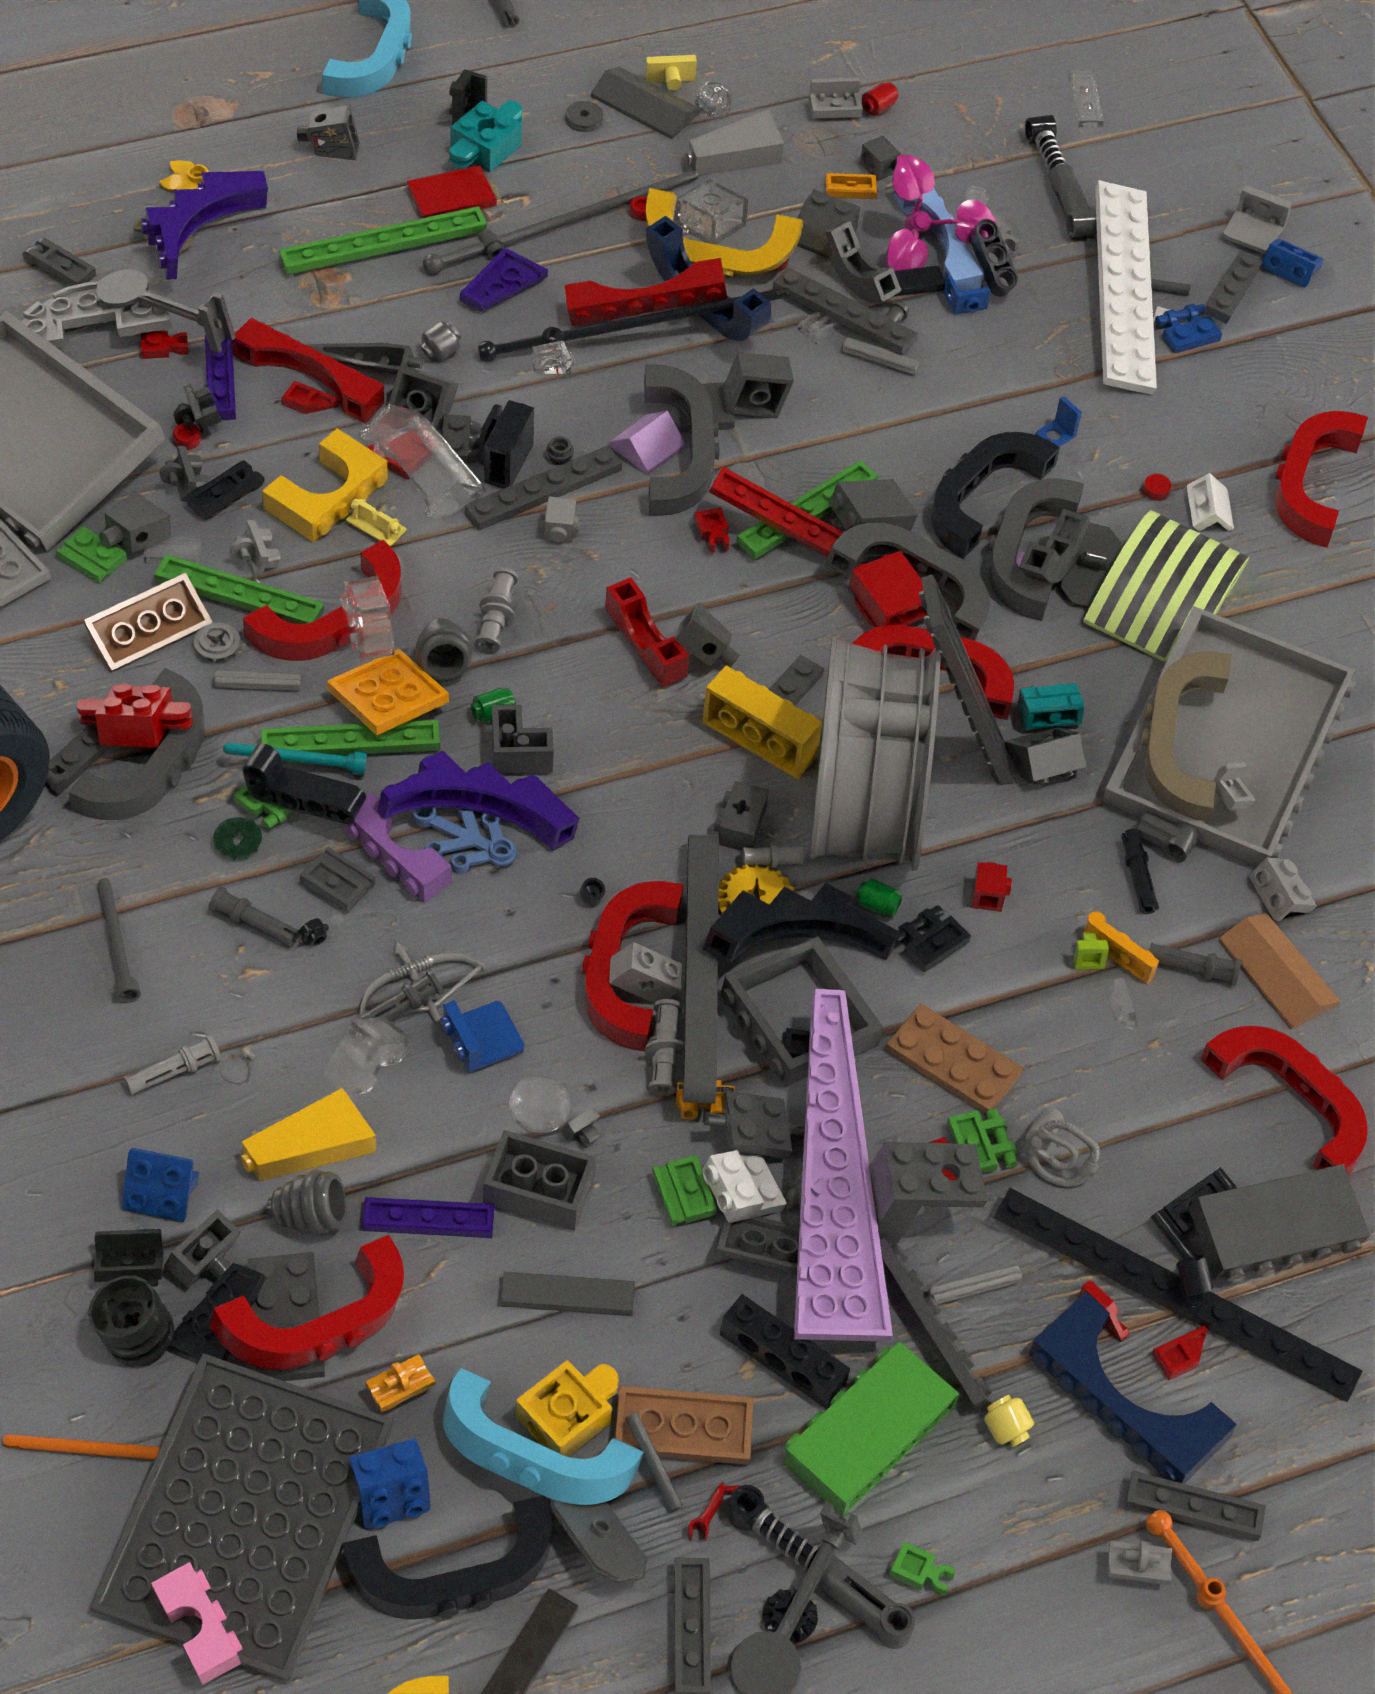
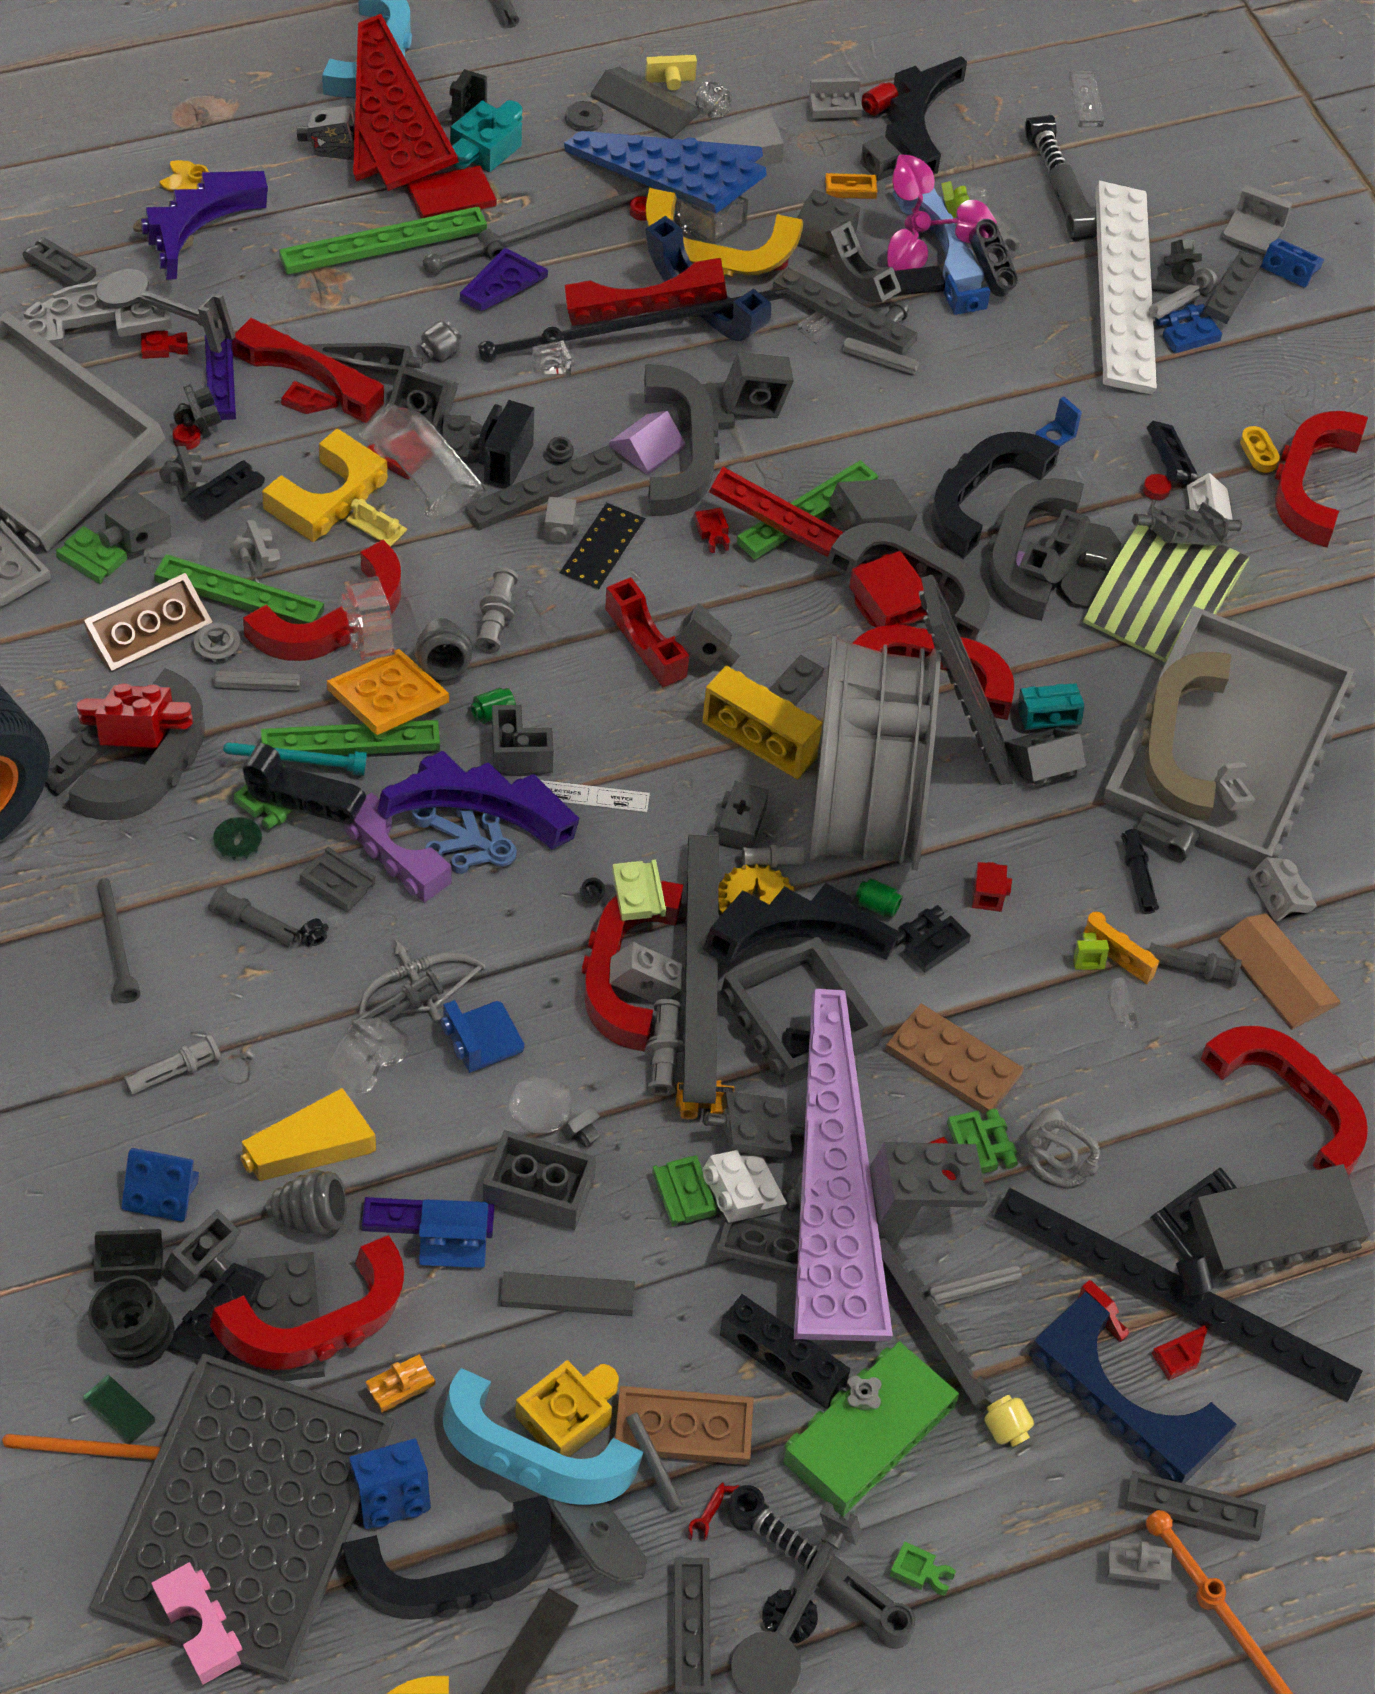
(119, 1409): none -> clear green tile
(393, 118): none -> red wing
(453, 1233): none -> blue bracket
(599, 796): none -> white sticker
(602, 546): none -> black sticker
(638, 890): none -> yellowish green plate
(694, 170): none -> blue wing
(859, 1400): none -> light grey plate
(907, 111): none -> black arch
(954, 198): none -> lime tile
(1172, 453): none -> black plate
(1174, 301): none -> light grey axle
(1183, 257): none -> pearl dark grey hips
(1188, 526): none -> dark grey plate
(1210, 279): none -> light grey plate
(1259, 449): none -> yellow plate

